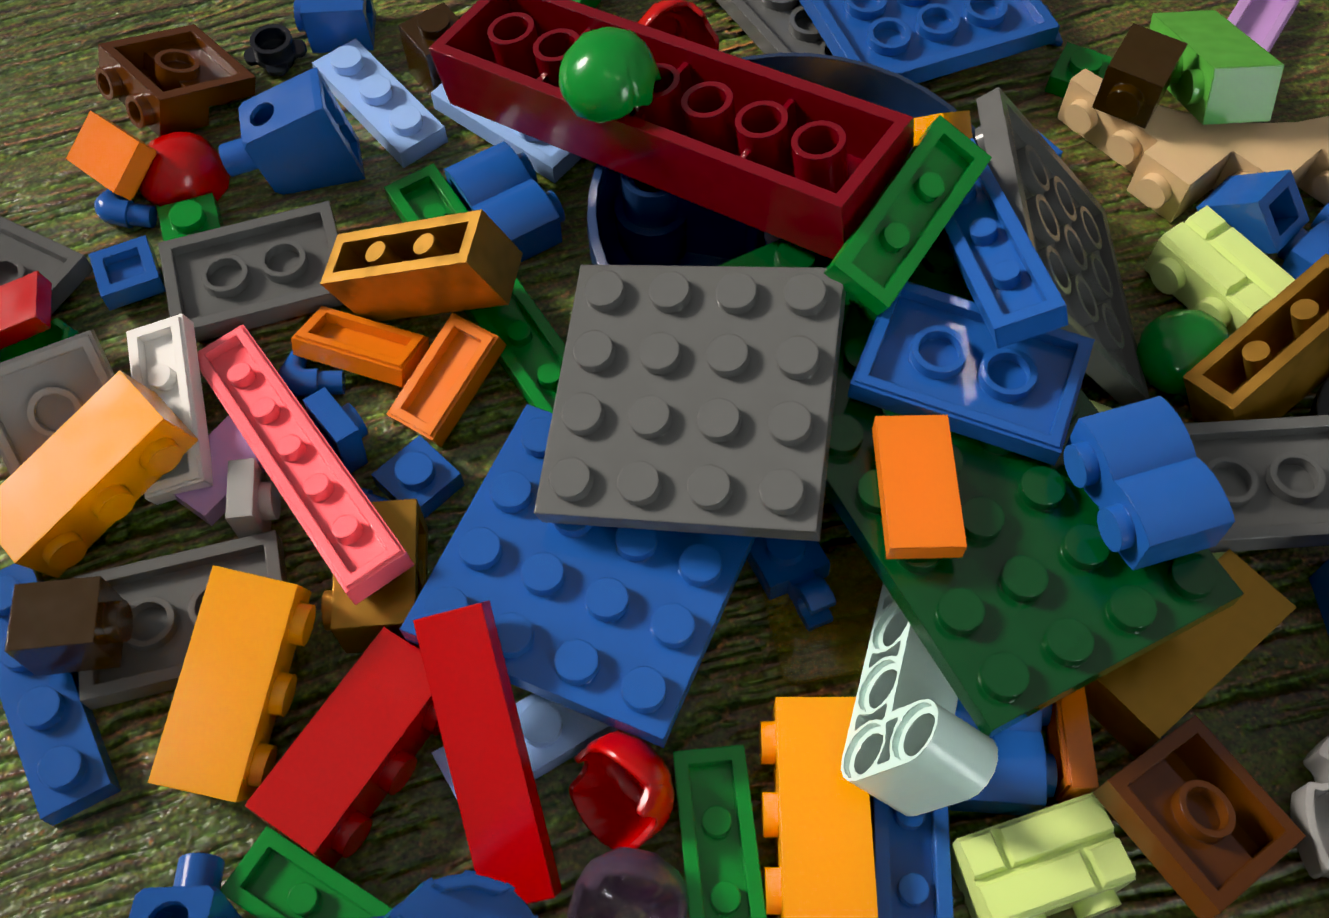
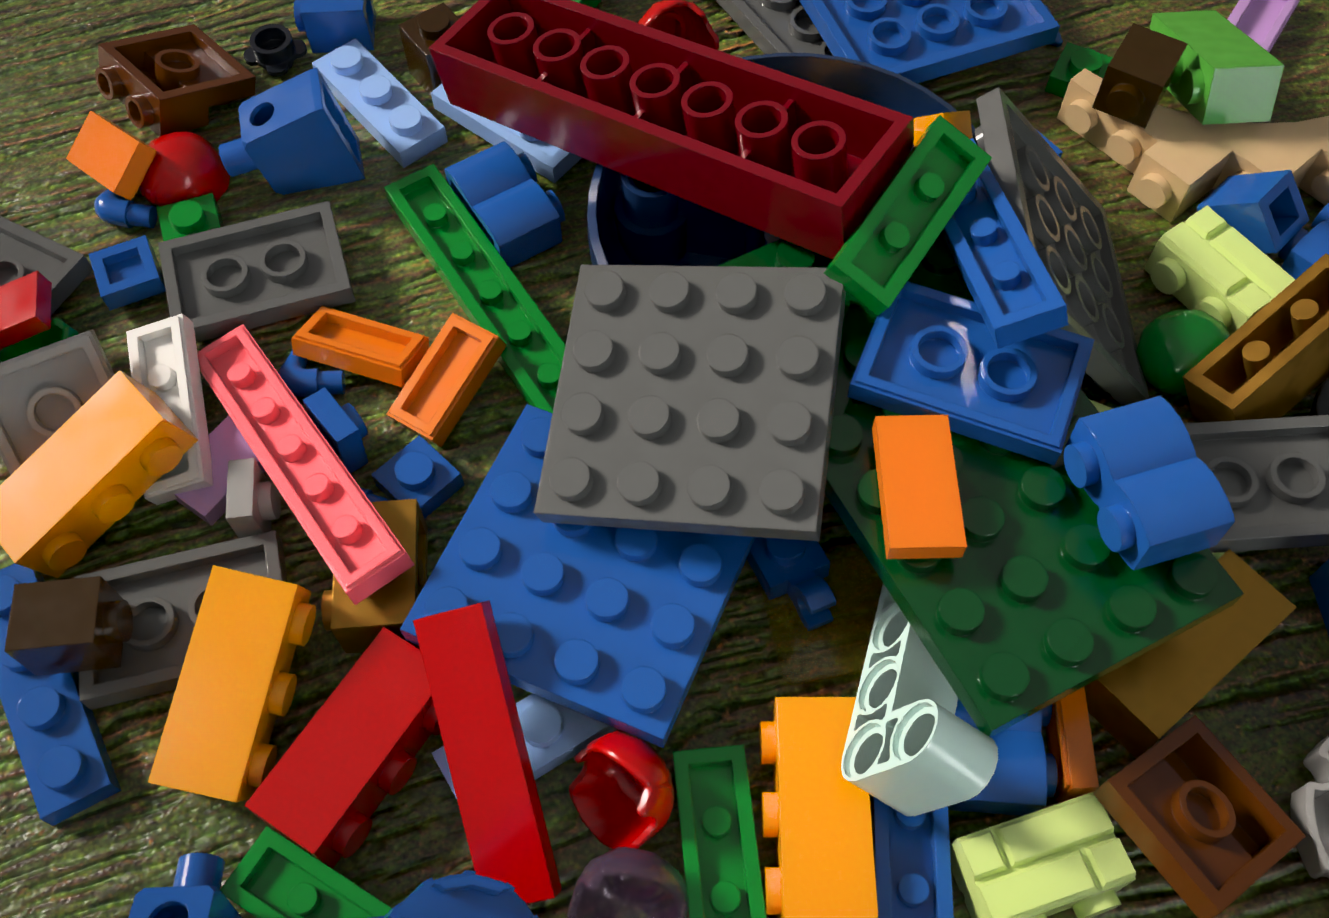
(423, 267): pearl gold brick -> none
(607, 74): green hair -> none

